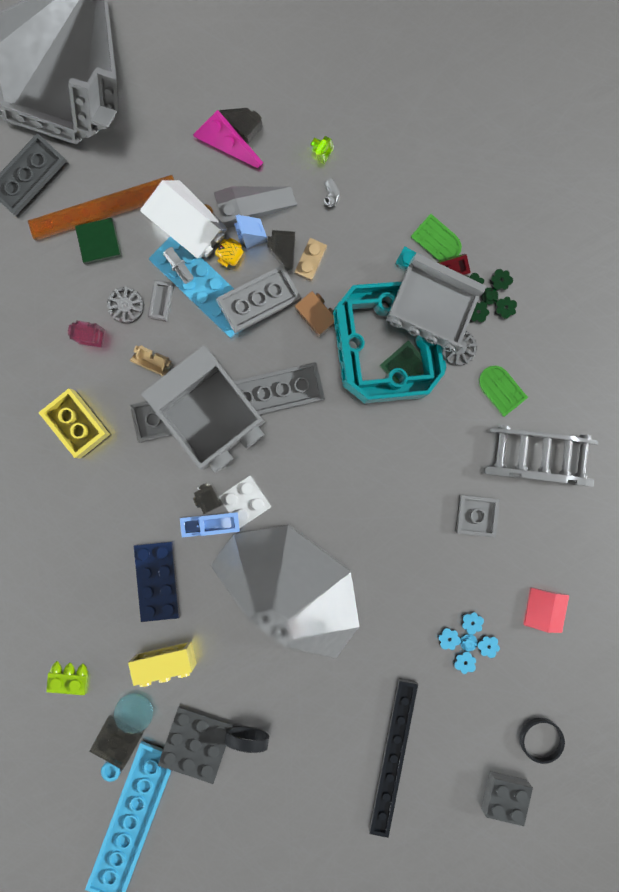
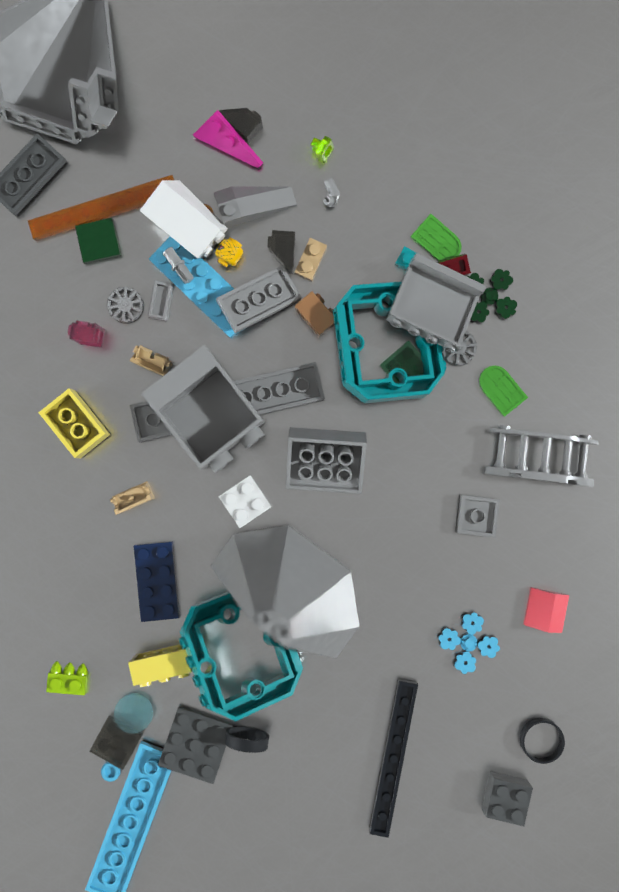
(132, 498): none -> tan hinge
(207, 498): clear smoke brick -> none
(209, 524): light blue slope -> none
(211, 697): none -> teal panel
(250, 231): light blue slope -> none
(326, 460): none -> light grey slope

